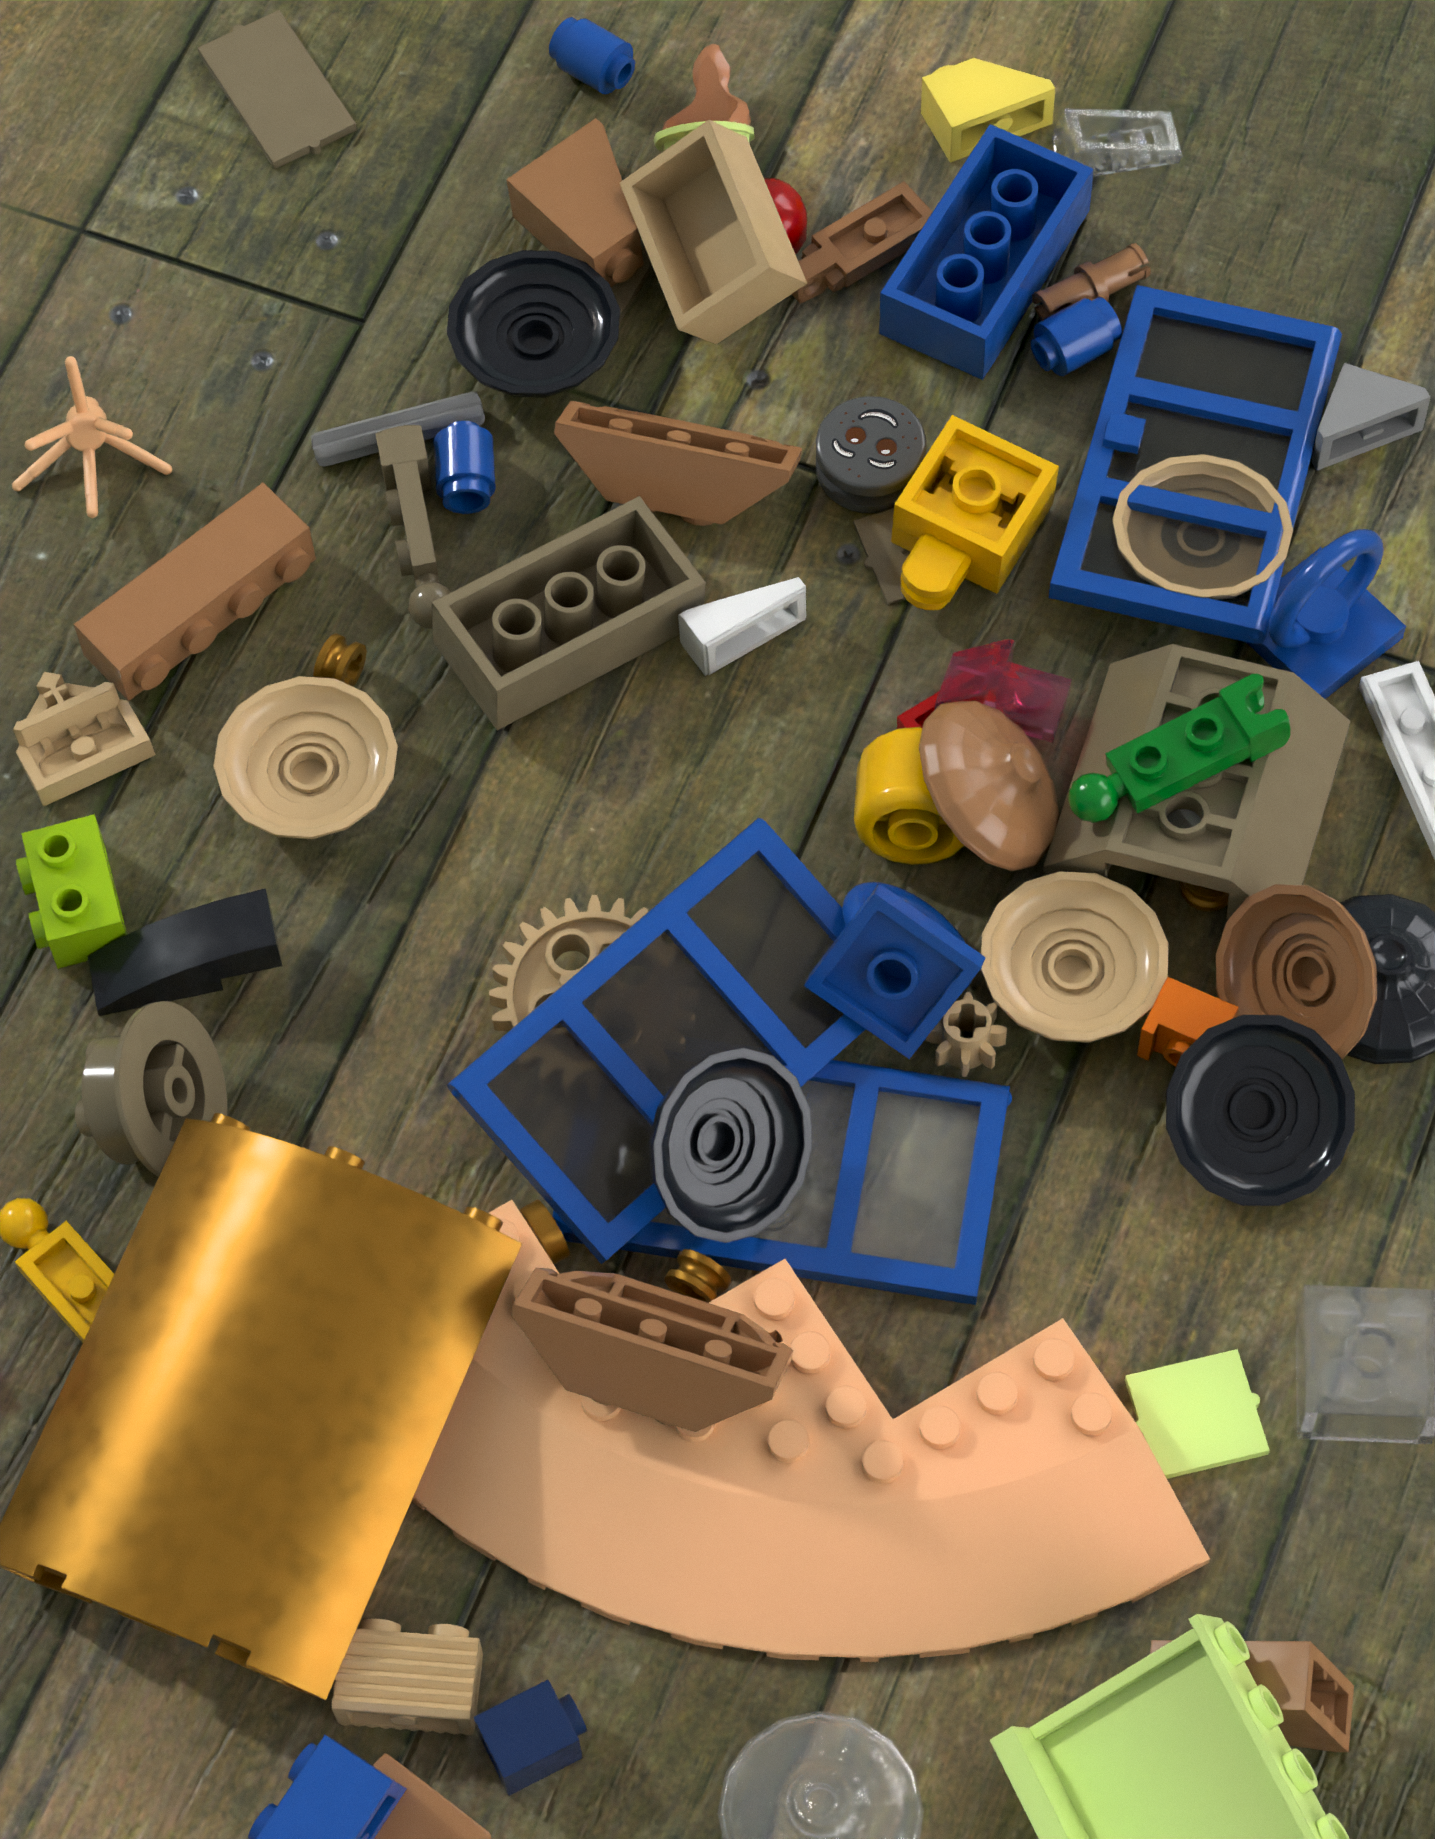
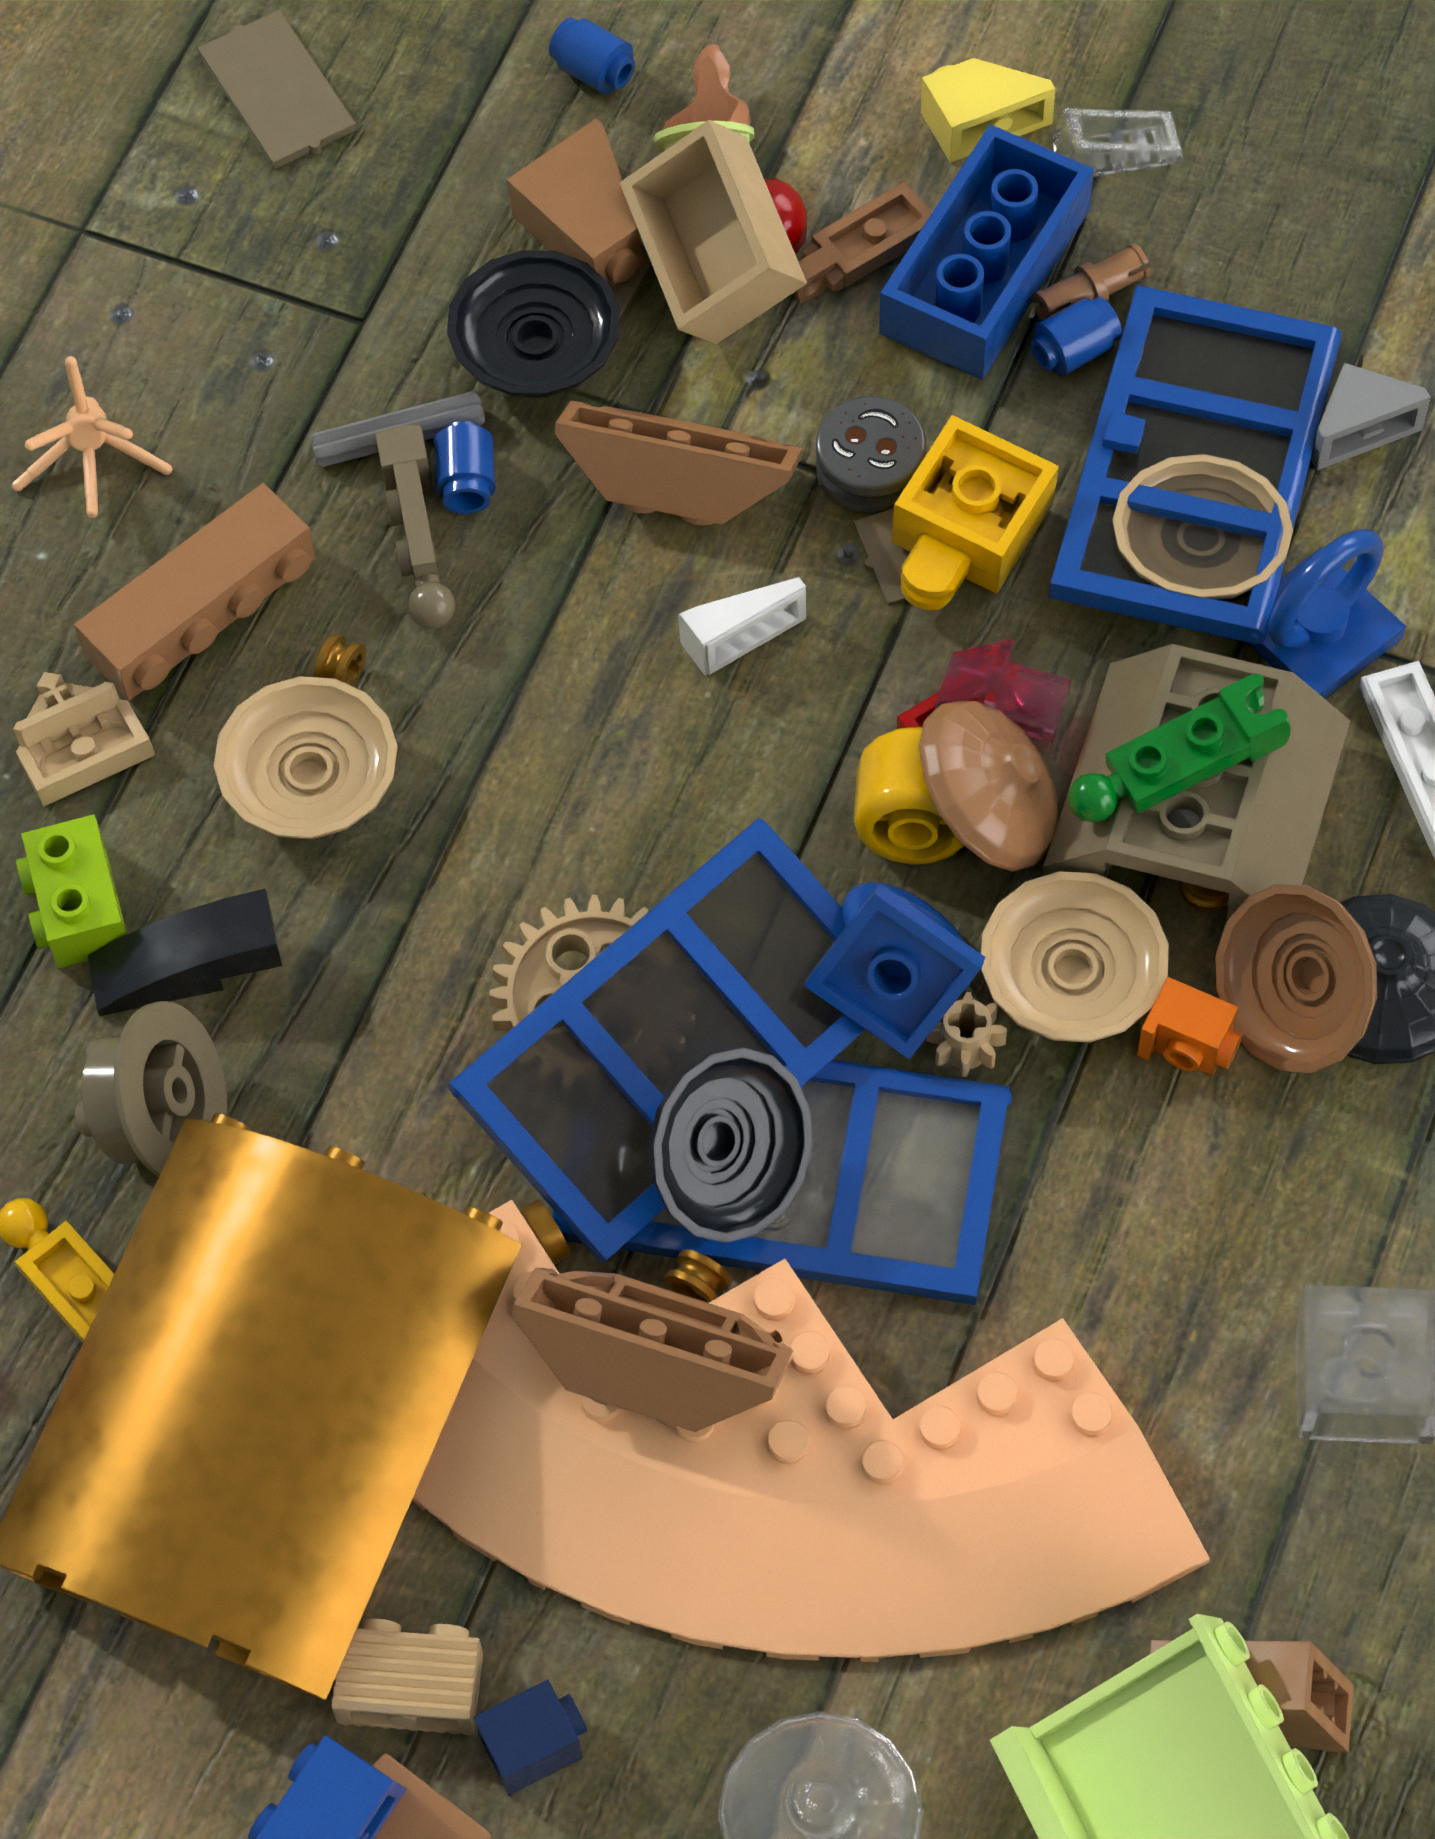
(566, 612): dark tan brick -> none
(1198, 1413): yellowish green piece -> none
(1260, 1110): black hat -> none

